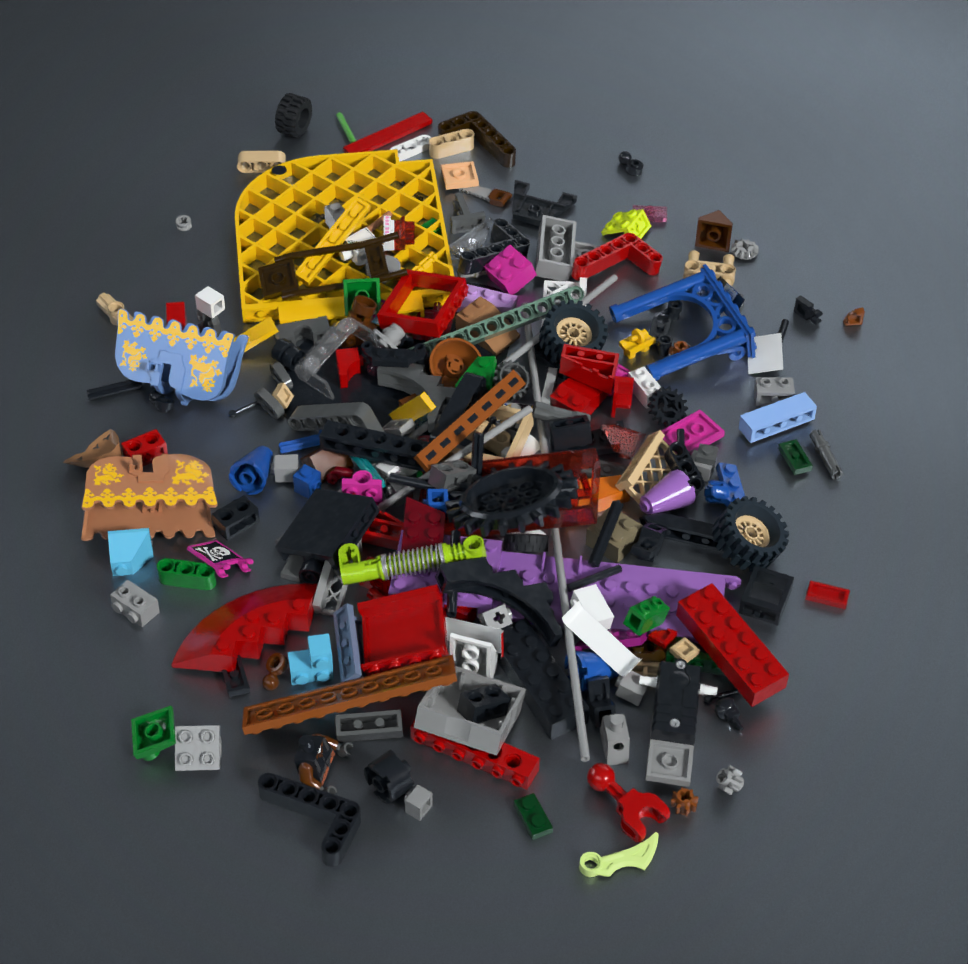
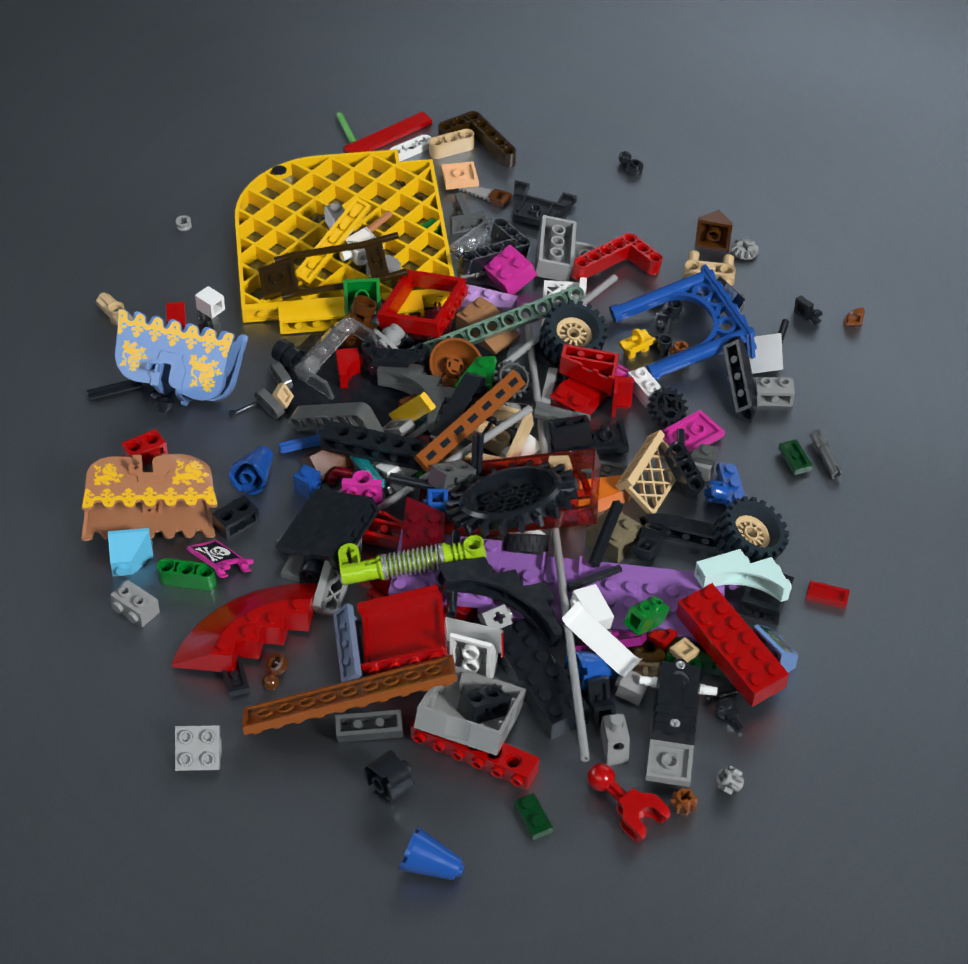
(106, 448): medium nougat piece -> none
(153, 733): green slope -> none
(259, 160): tan beam -> none
(259, 332): yellow tile -> none
(284, 467): light grey brick -> none
(293, 115): black tyre -> none
(304, 329): dark grey arch -> none
(314, 663): medium azure brick -> none
(316, 757): torso -> none
(316, 809): black beam -> none
(405, 231): clear red hips -> none
(418, 802): light grey plate -> none
(426, 262): yellow axle -> none
(430, 857): none -> blue cone
(563, 459): none -> tan tile
(623, 439): clear red slope -> none
(628, 222): neon yellow bracket -> none
(636, 856): yellowish green piece -> none
(654, 213): clear pink plate -> none
(668, 494): medium lavender cone -> none
(736, 569): none -> light aqua arch
(740, 378): none -> black brick
(777, 417): light blue brick -> none
(781, 650): none -> medium blue slope

